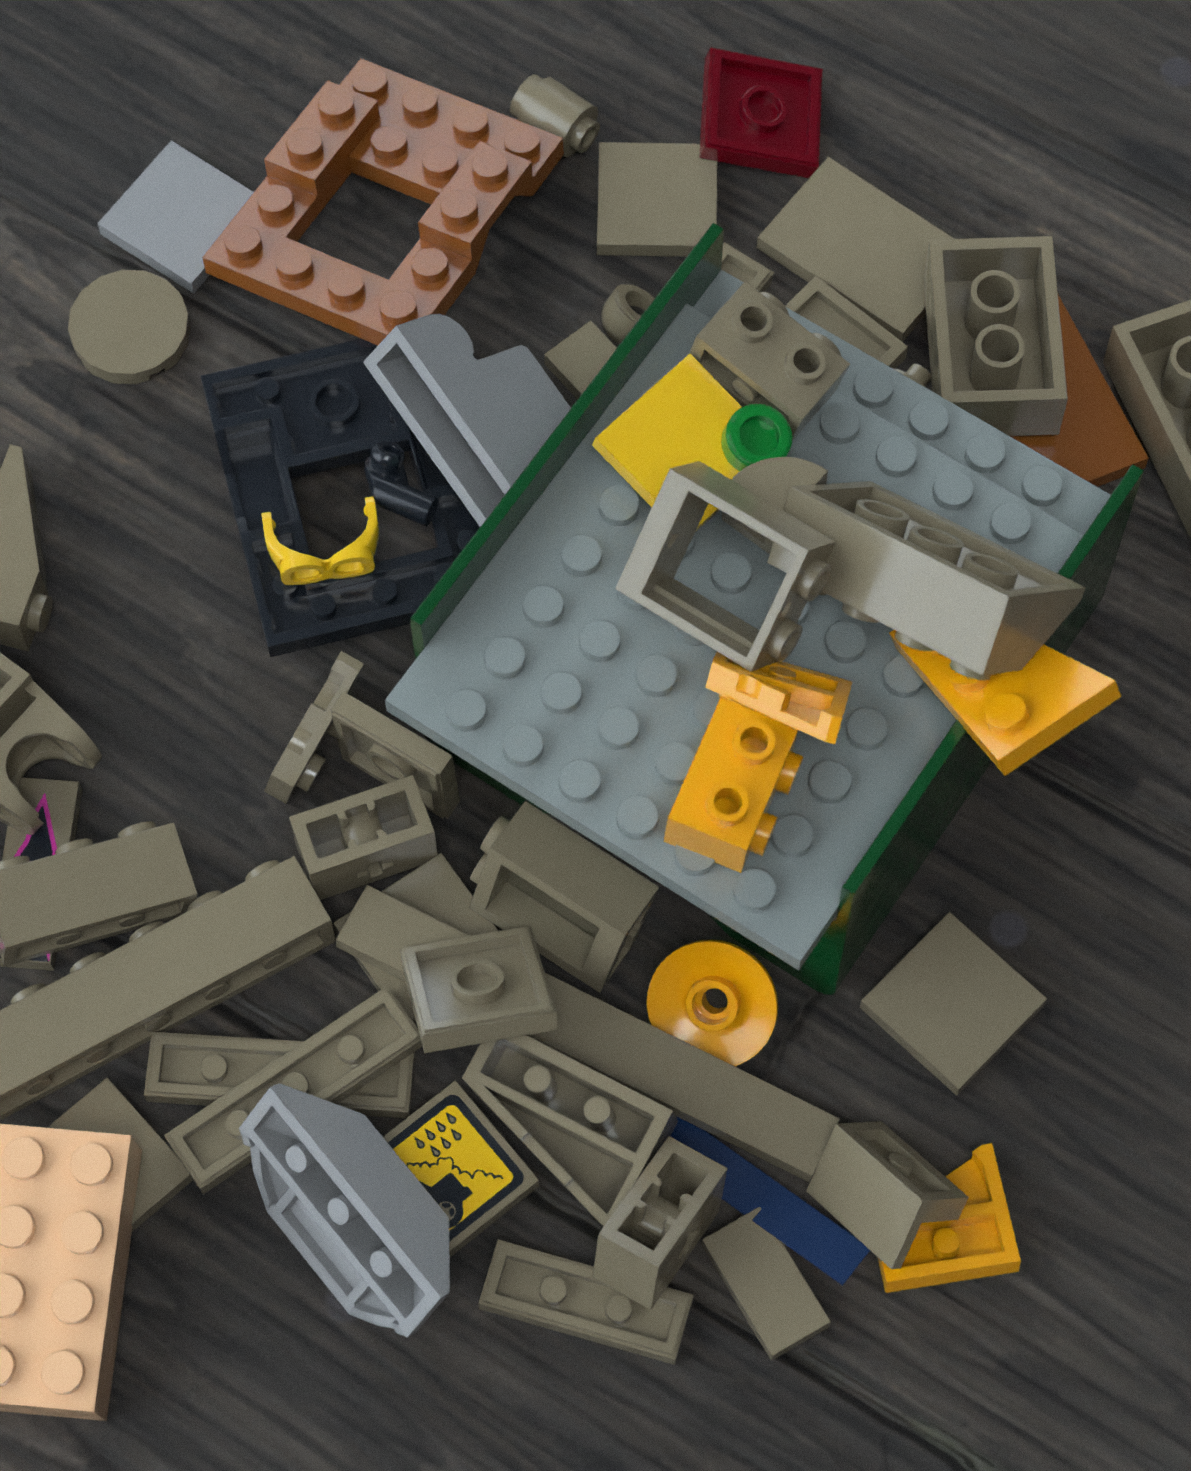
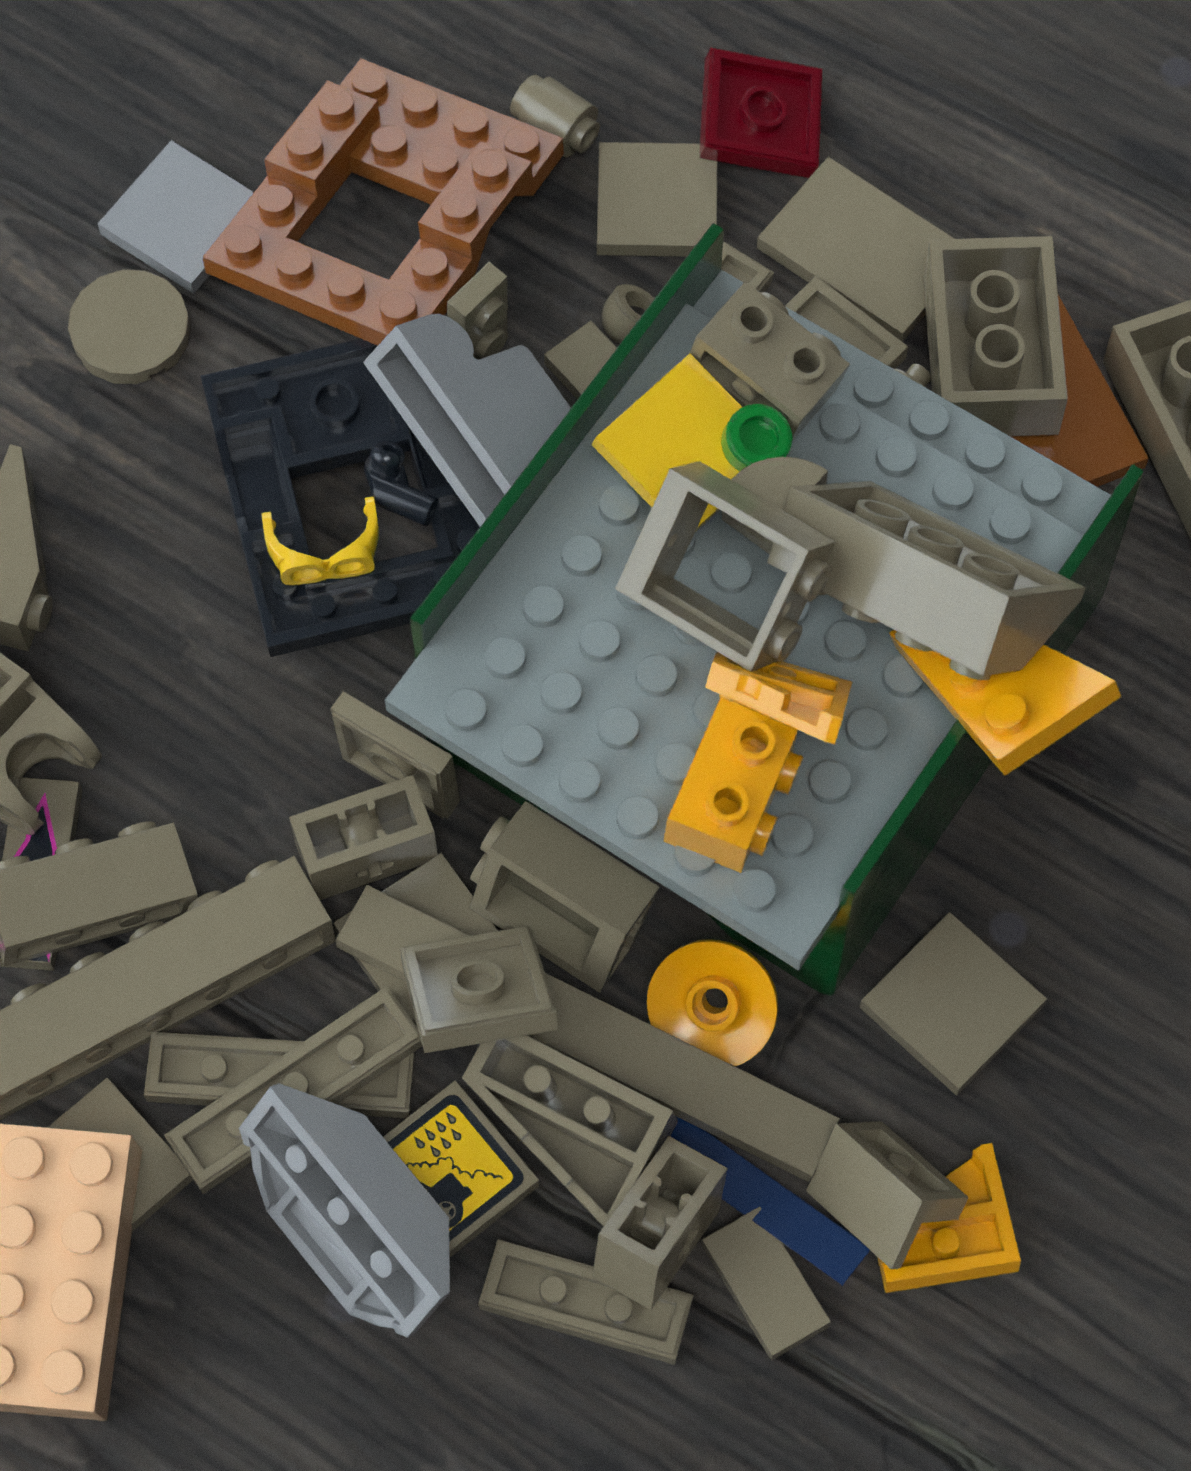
(300, 760): dark tan wing -> none
(482, 310): none -> dark tan plate

